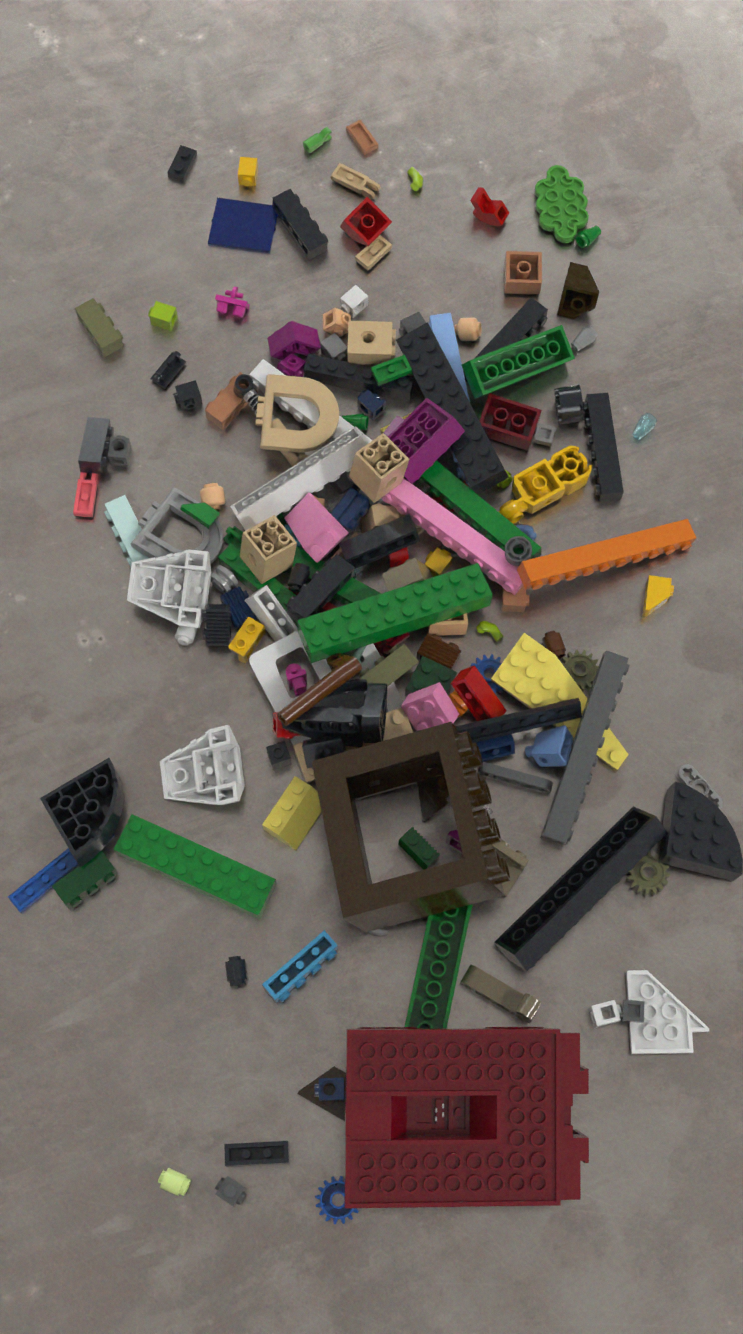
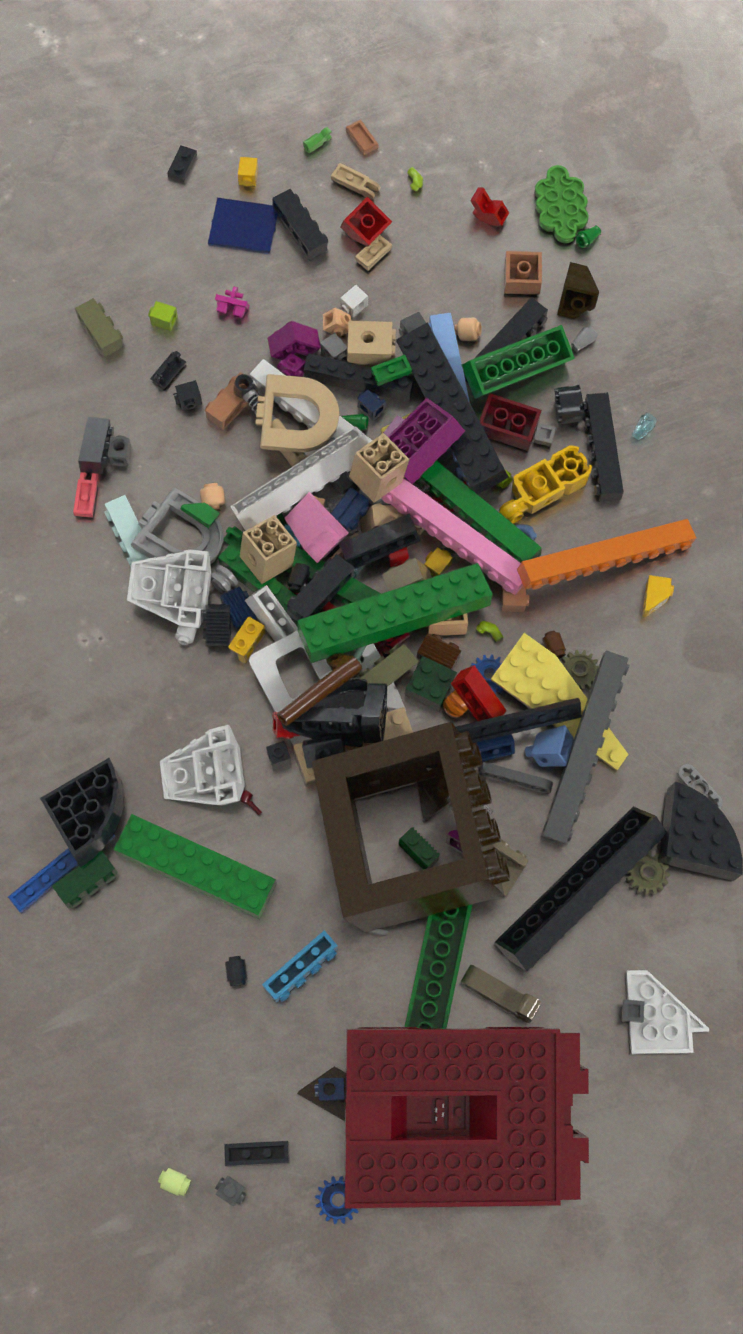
(246, 797): none -> dark red hand
(294, 813): light yellow slope -> none
(296, 679): dark pink hips -> none
(429, 707): bright pink brick -> none
(518, 542): dark grey wheel -> none
(611, 1007): white brick -> none

